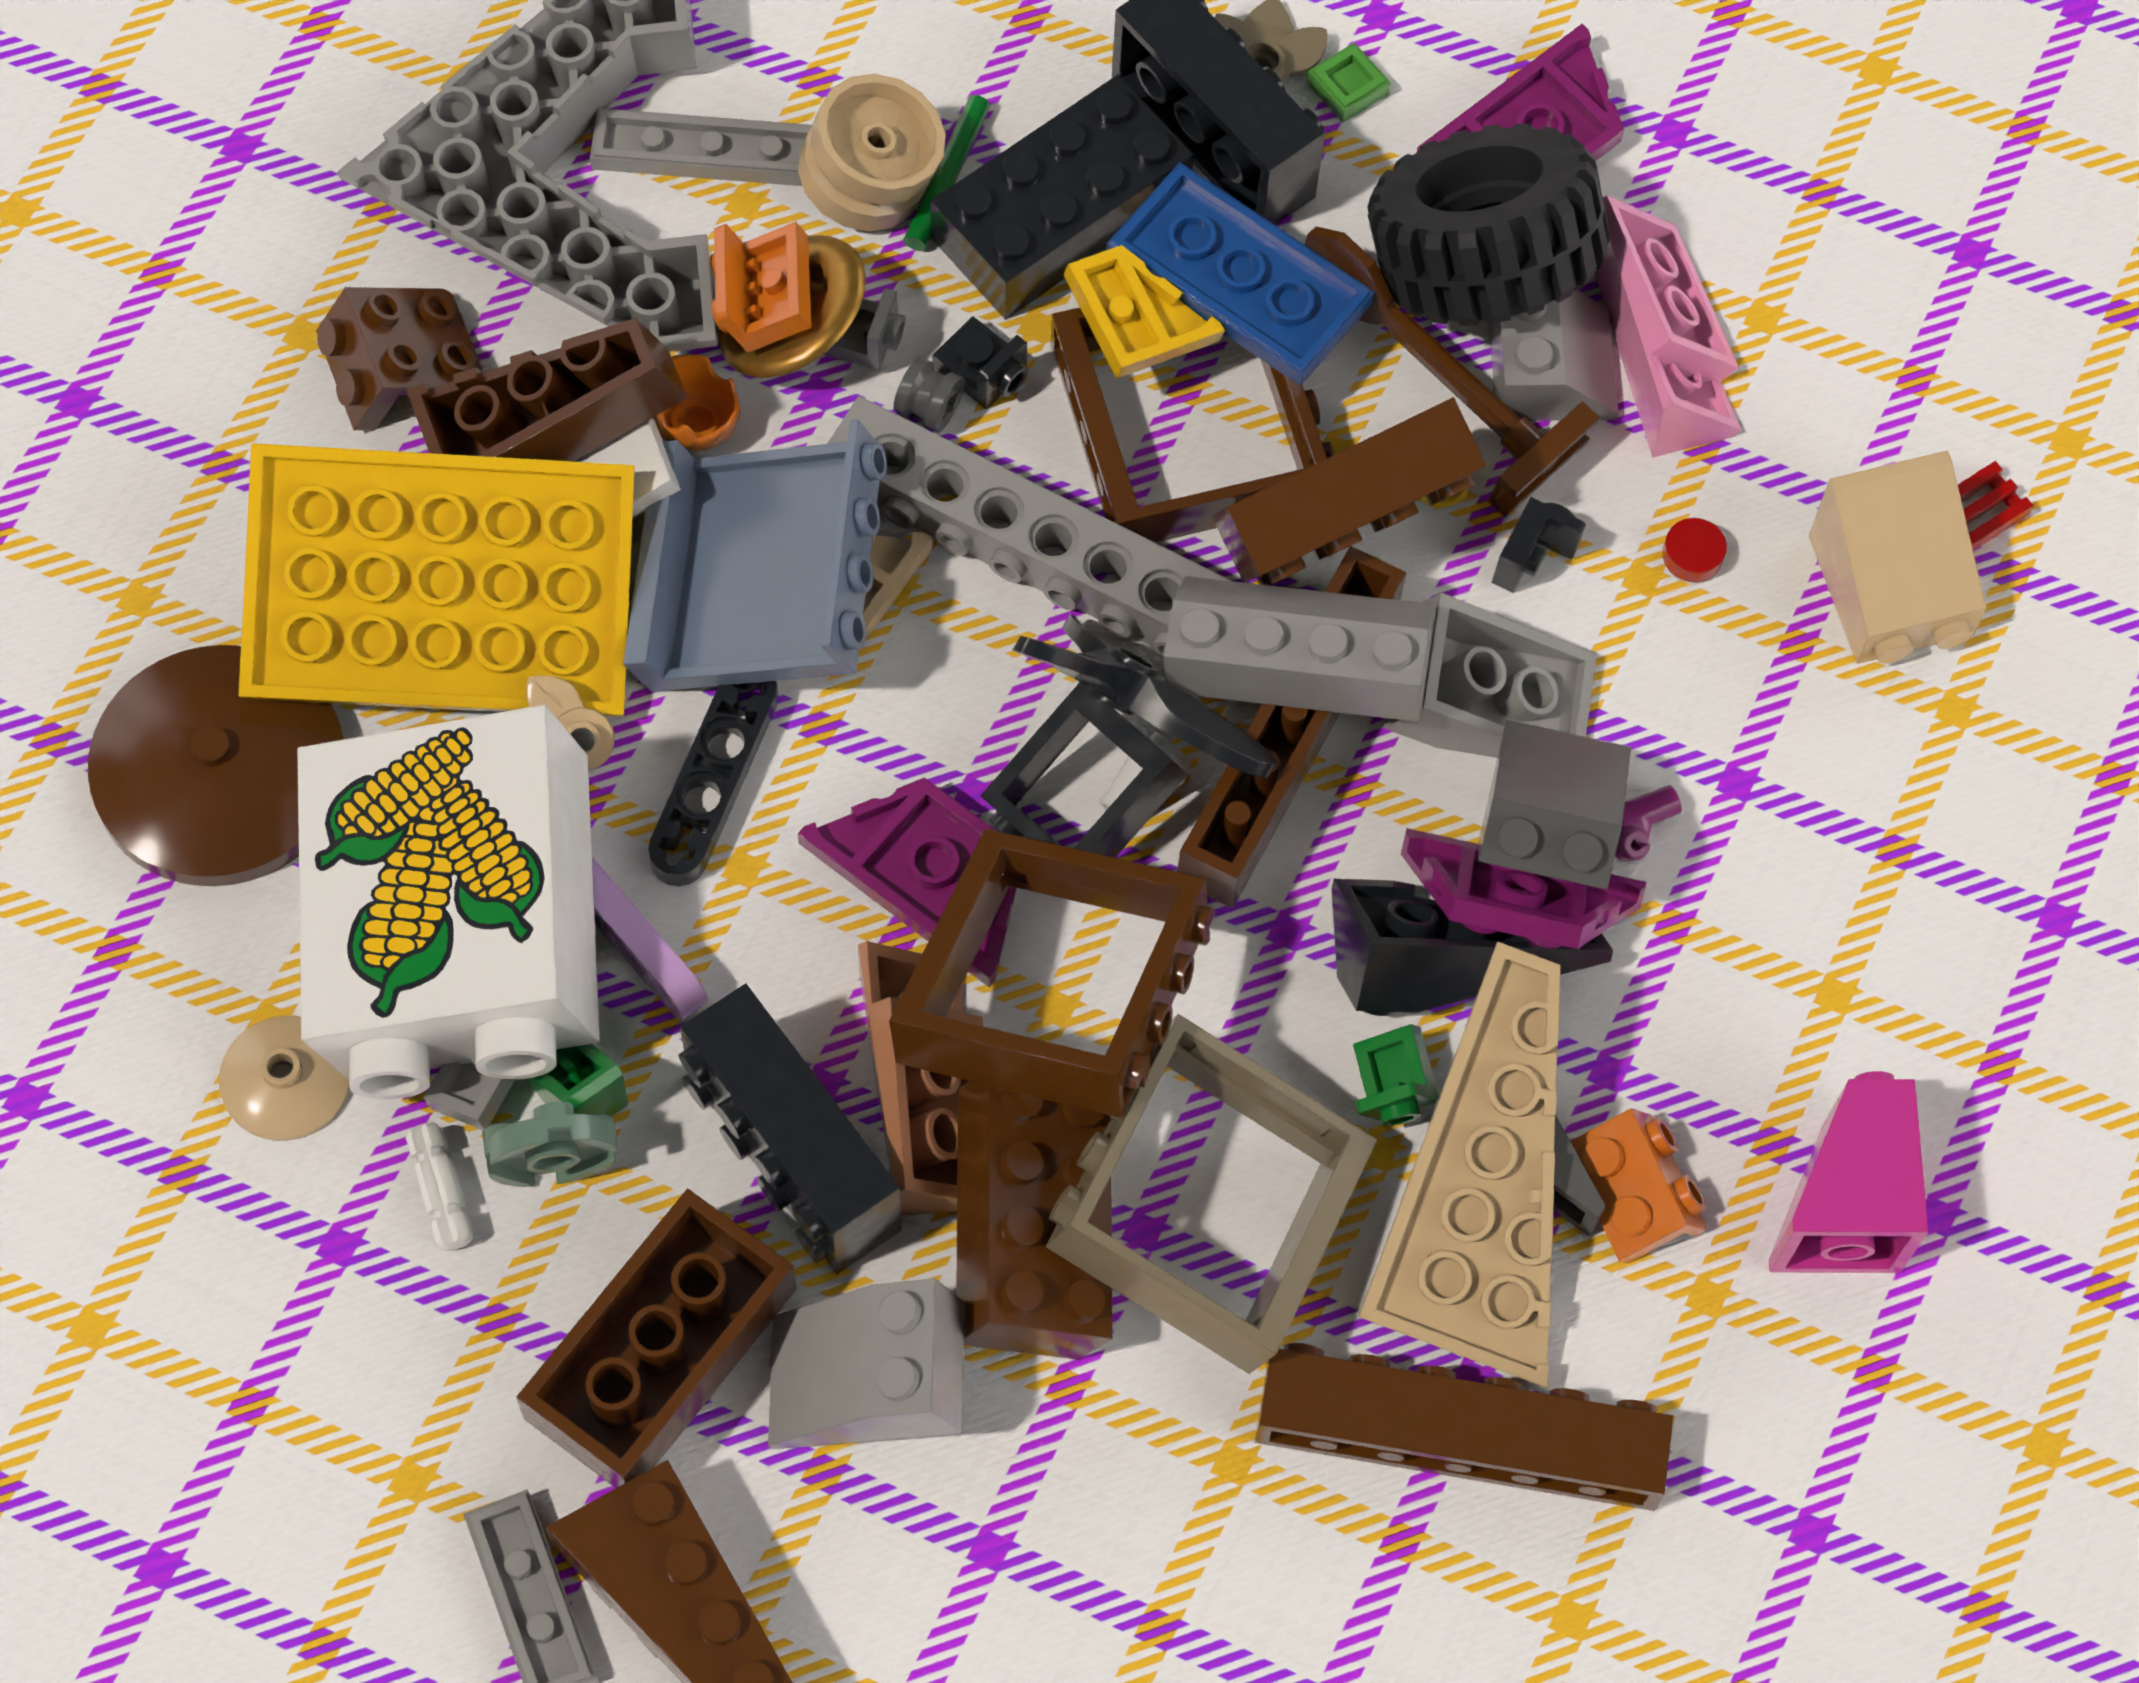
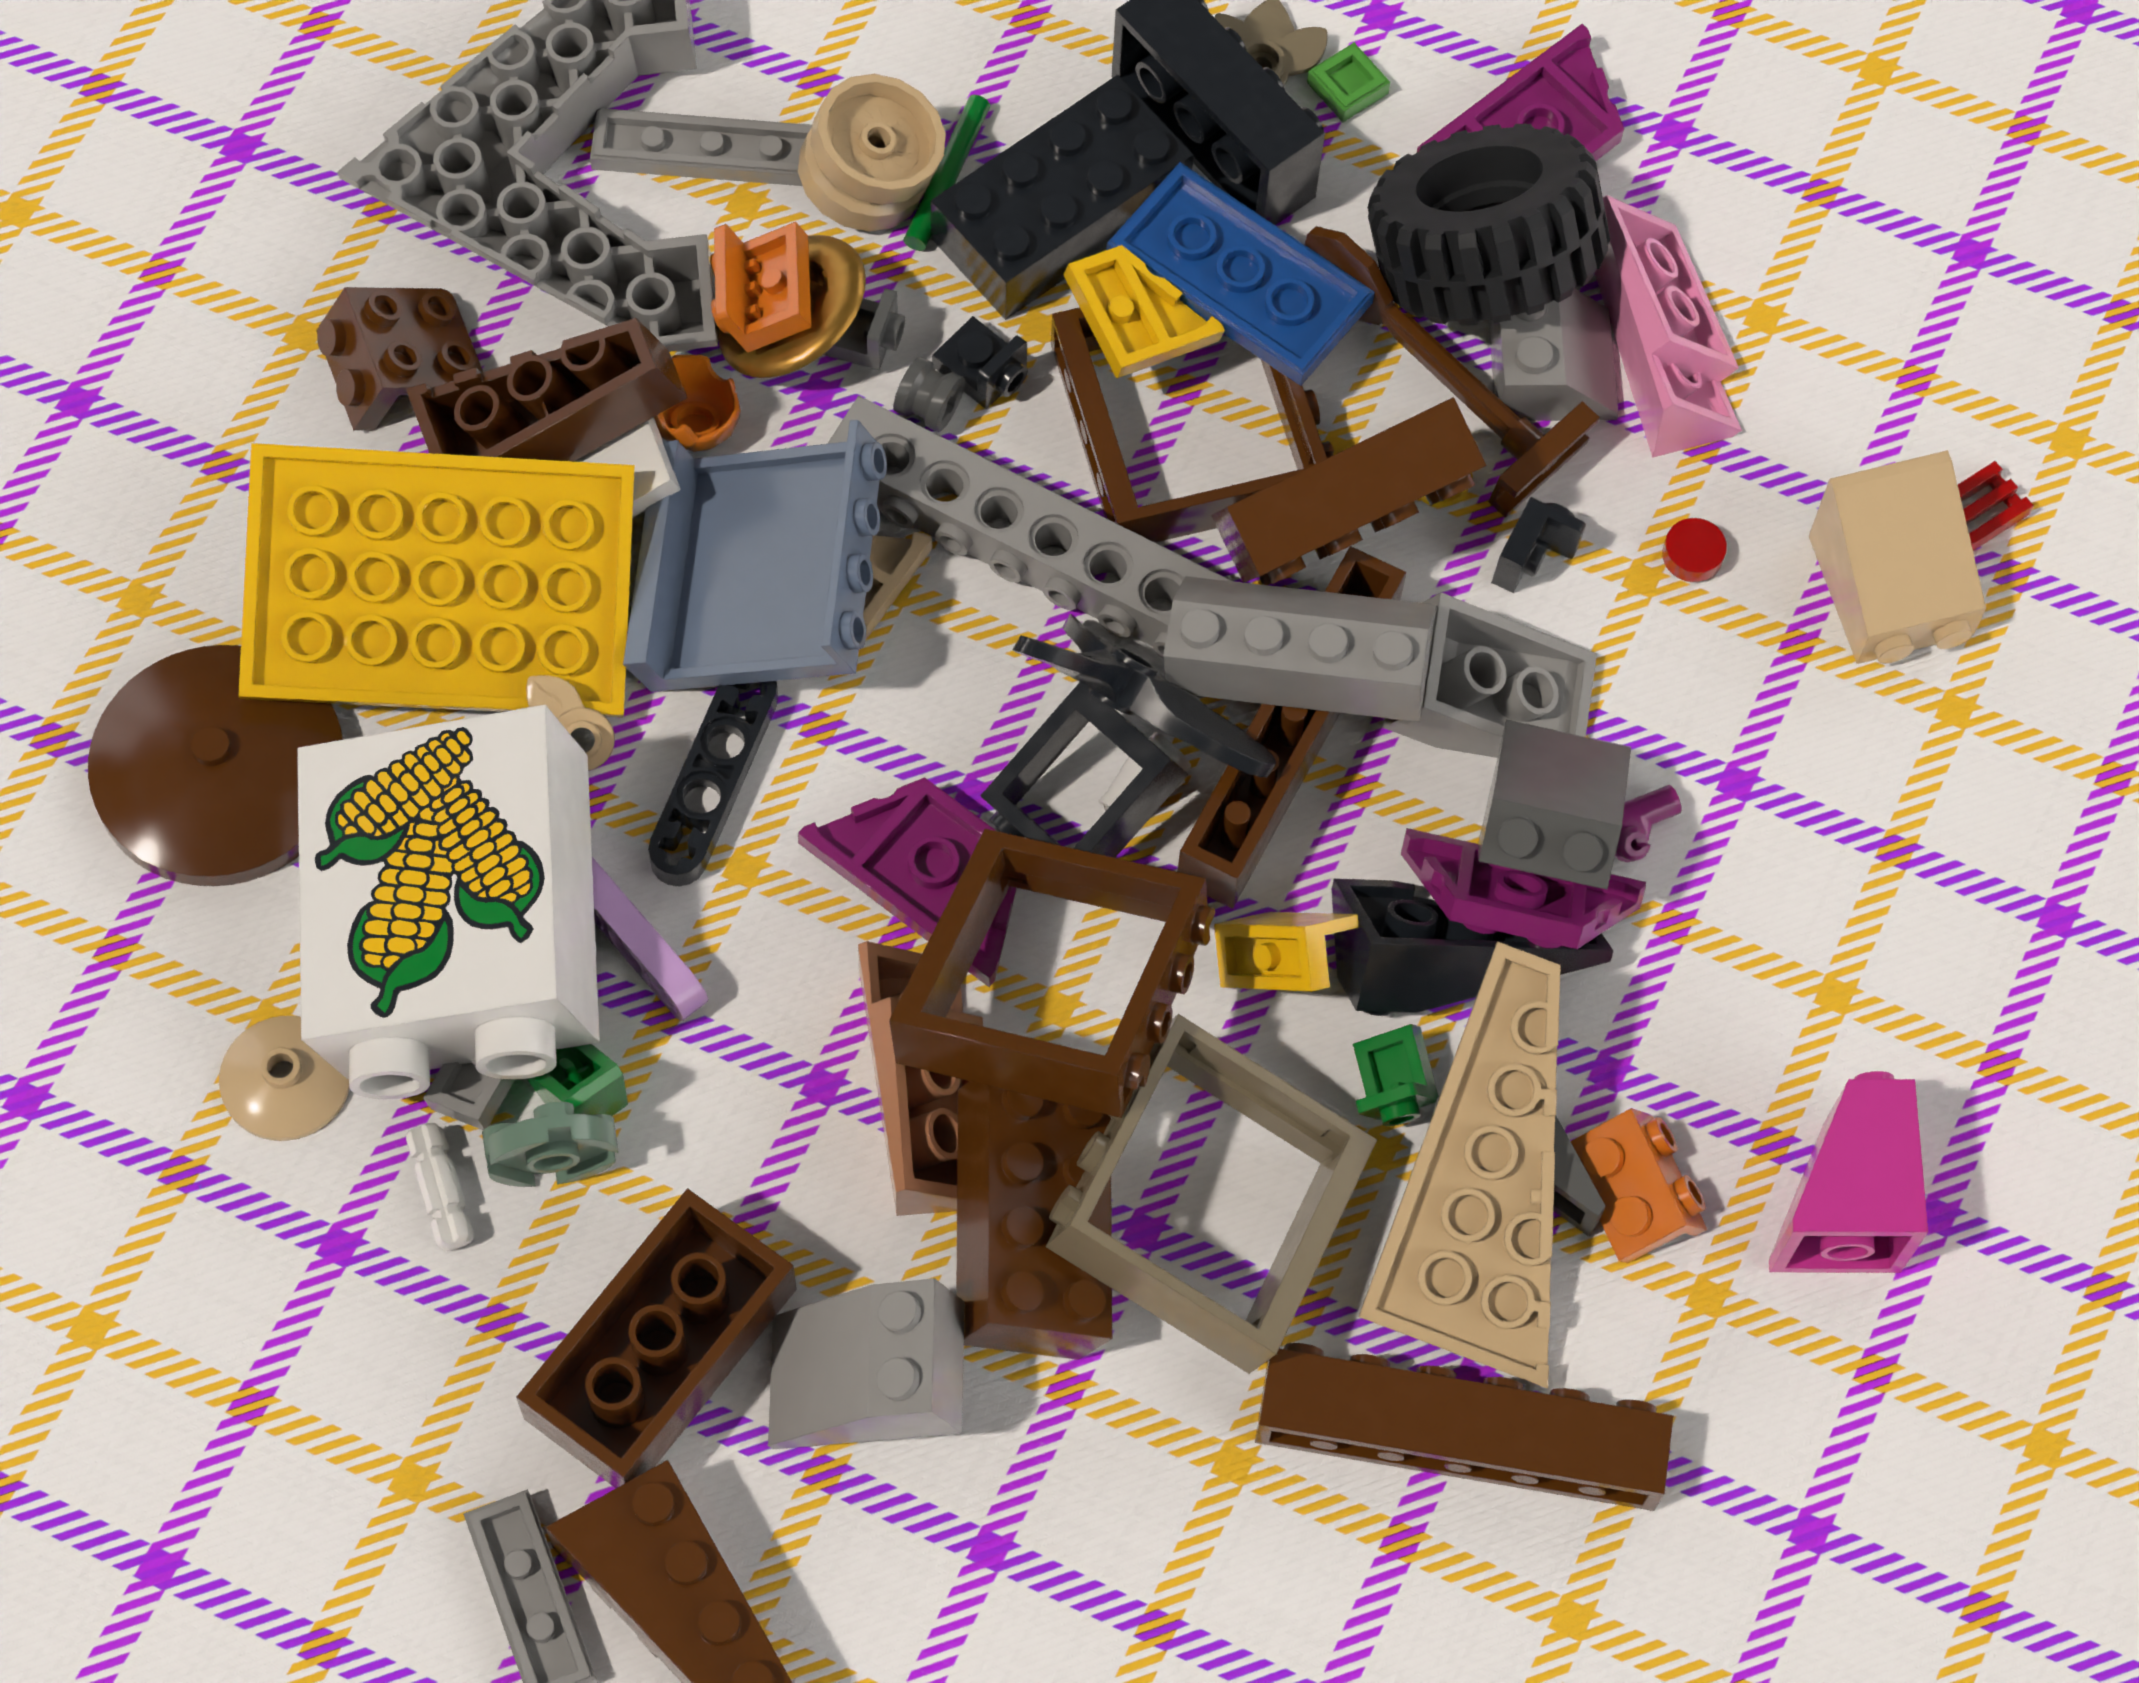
(790, 1130): black brick -> none
(1278, 950): none -> yellow panel

